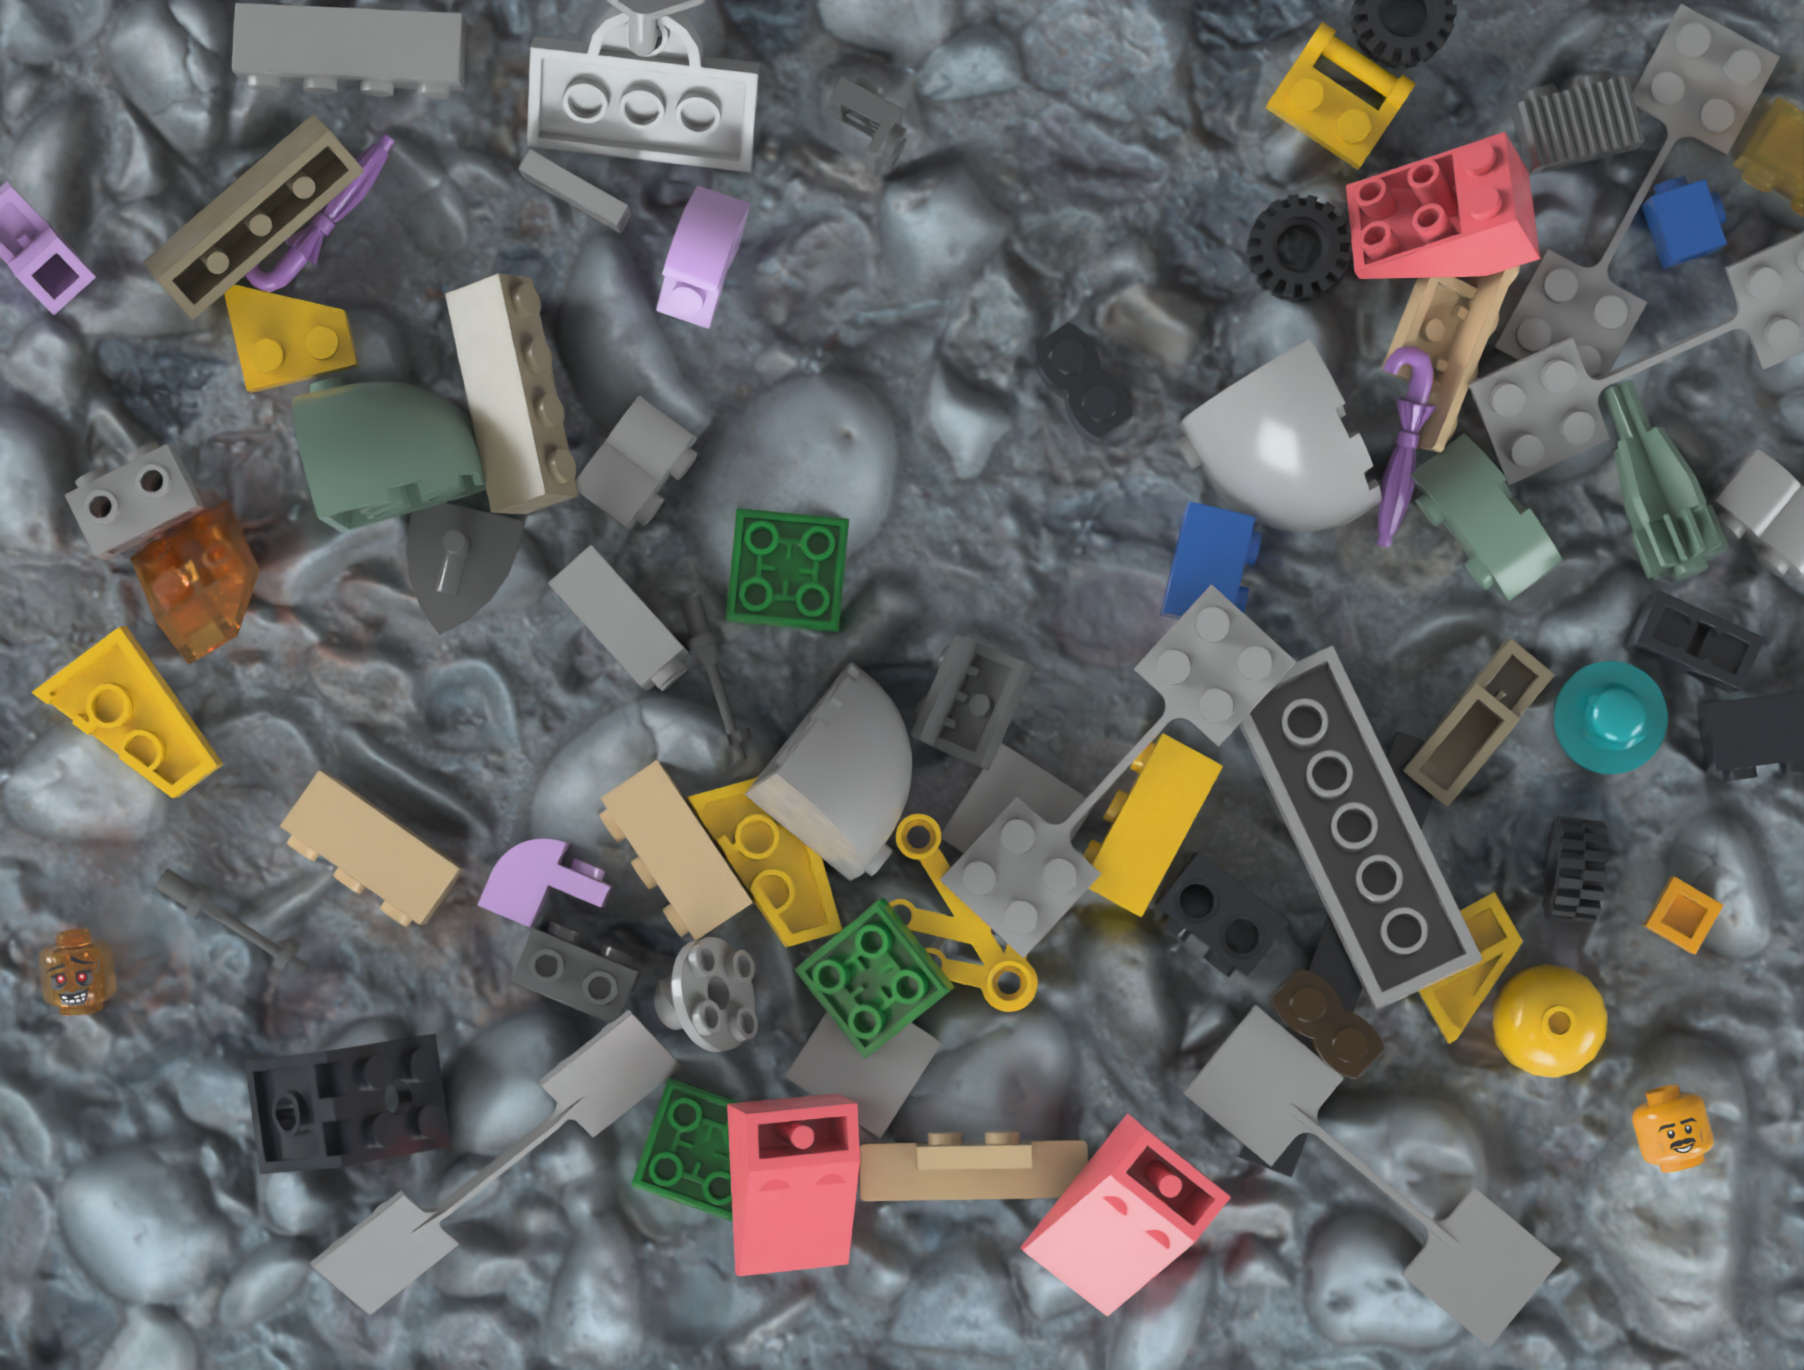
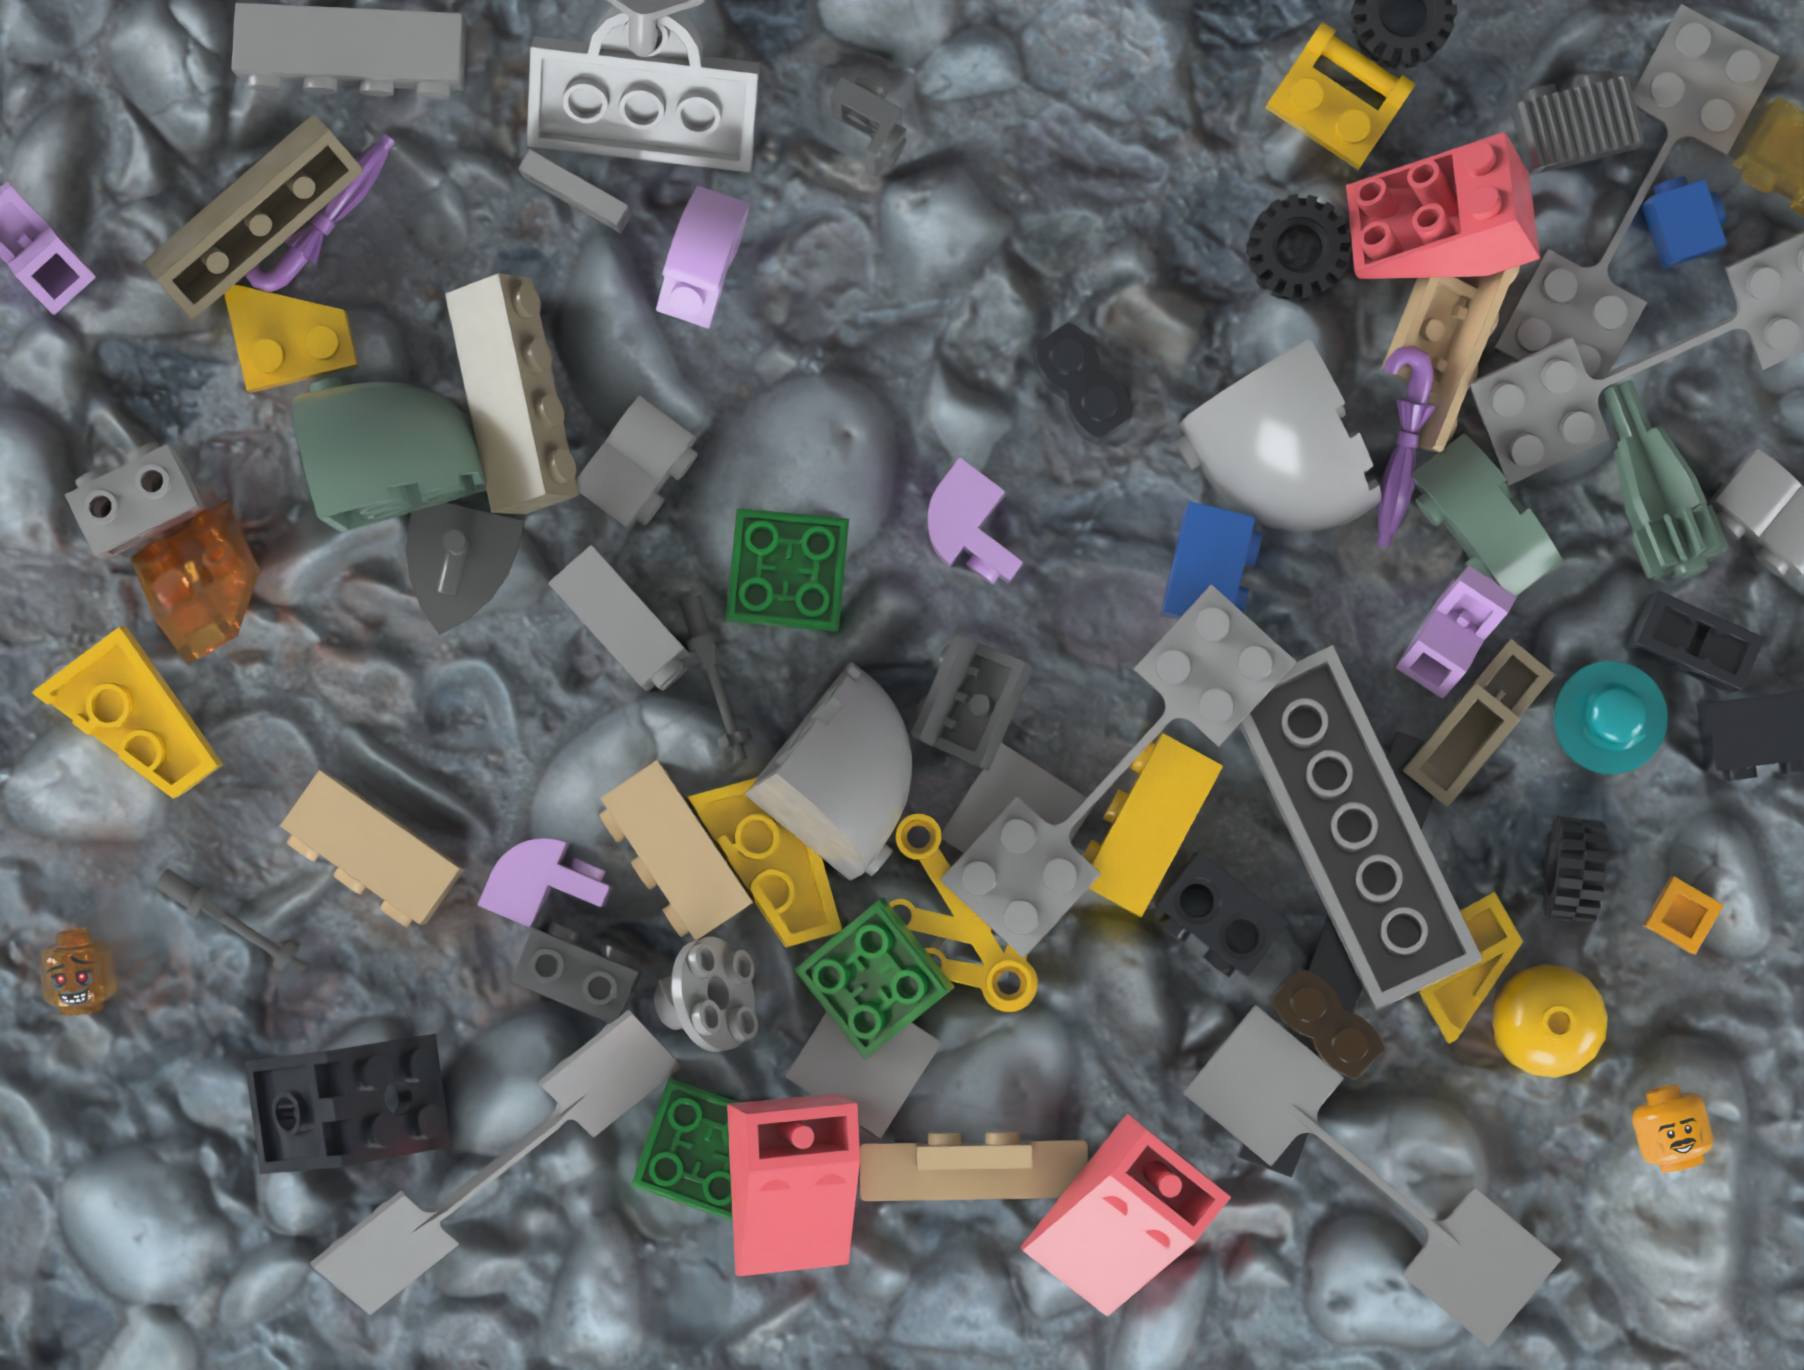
(955, 519): none -> lavender brick
(1455, 631): none -> lavender brick

